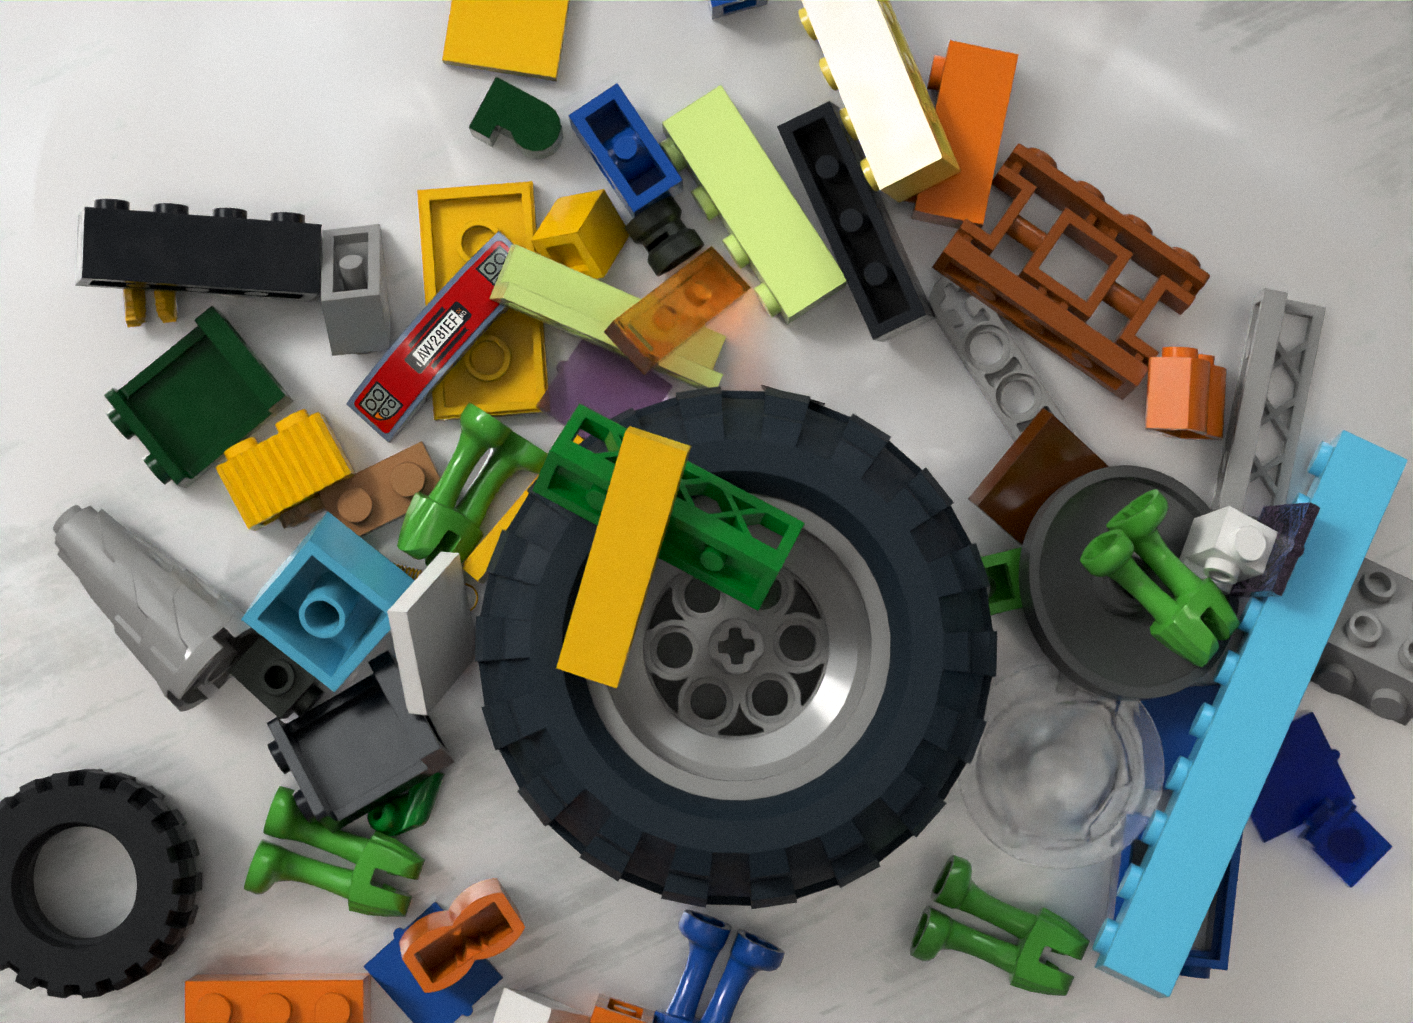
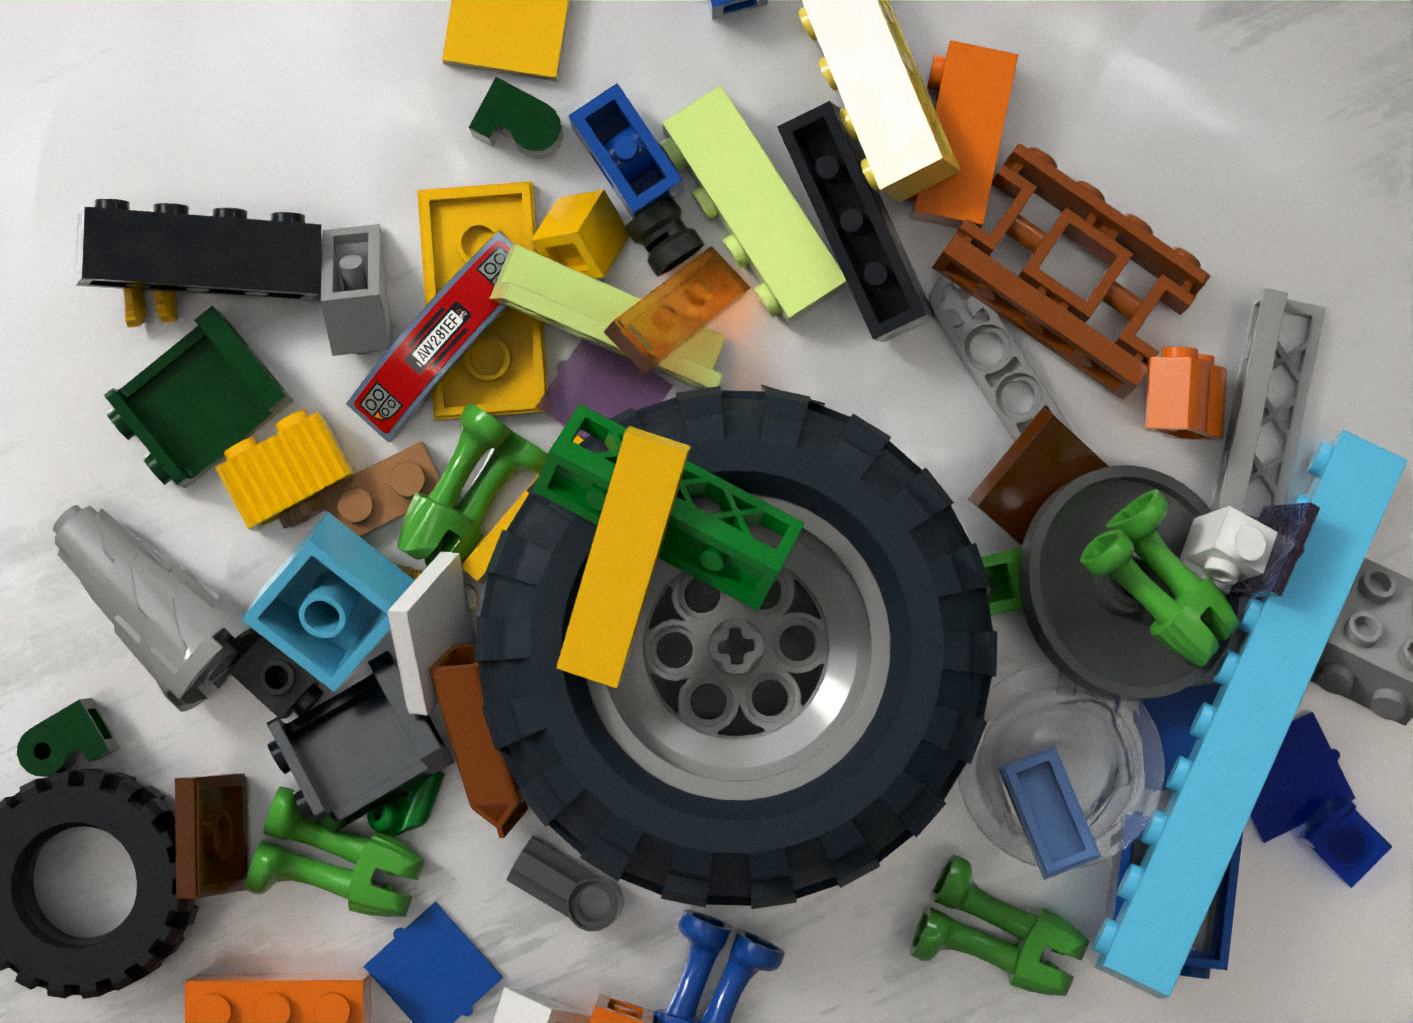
(59, 739): none -> dark green leg
(210, 835): none -> reddish brown tile
(448, 942): orange brick -> none
(483, 770): none -> dark orange piece
(560, 883): none -> dark grey piece
(1049, 812): none -> medium blue tile

